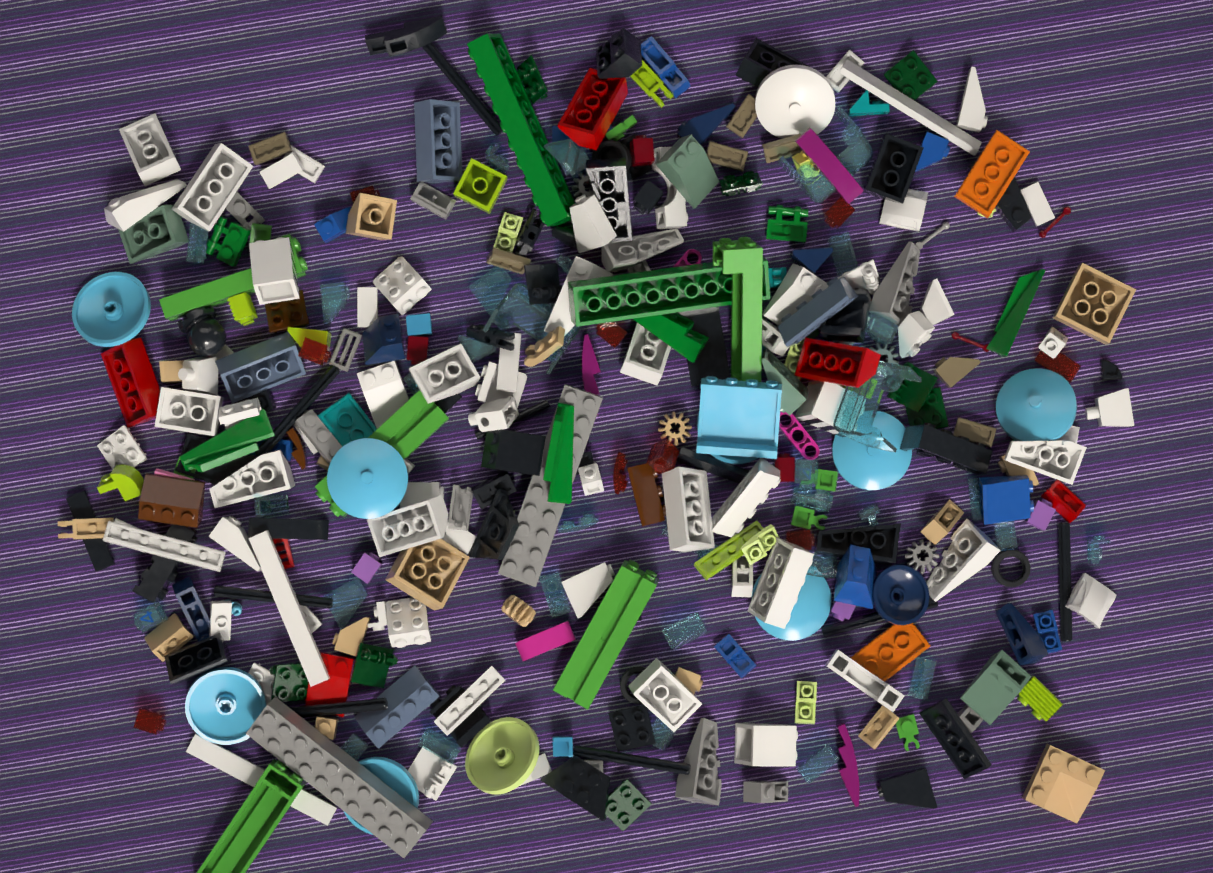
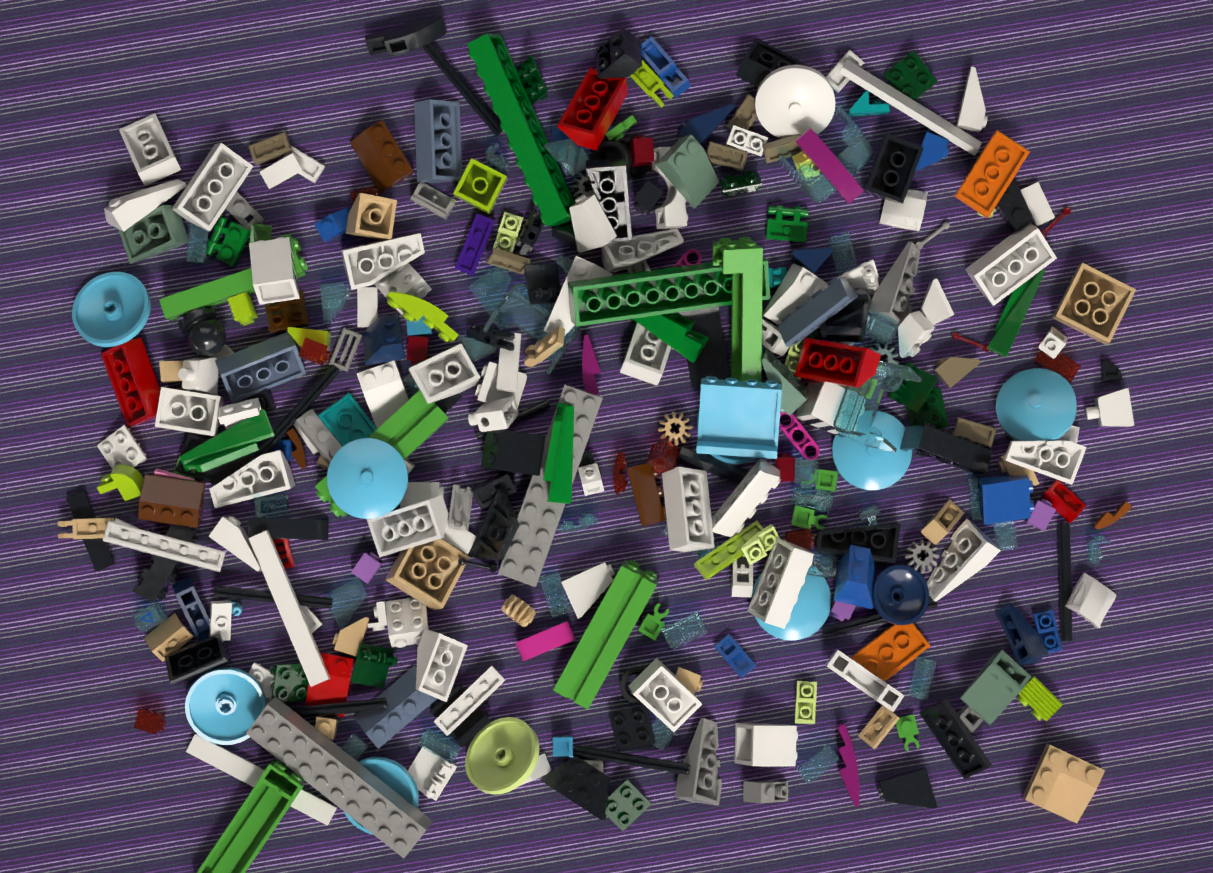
(375, 260): none -> white wedge
(381, 156): none -> reddish brown slope
(415, 308): none -> lime slope
(438, 664): none -> white slope
(475, 244): none -> dark purple plate
(492, 568): none -> black hinge
(611, 333): clear red brick -> none
(652, 625): none -> bright green plate
(746, 140): none -> white slope
(838, 213): clear red brick -> none
(1011, 263): none -> white slope
(1025, 571): black tyre -> none
(1107, 519): none -> dark orange slope

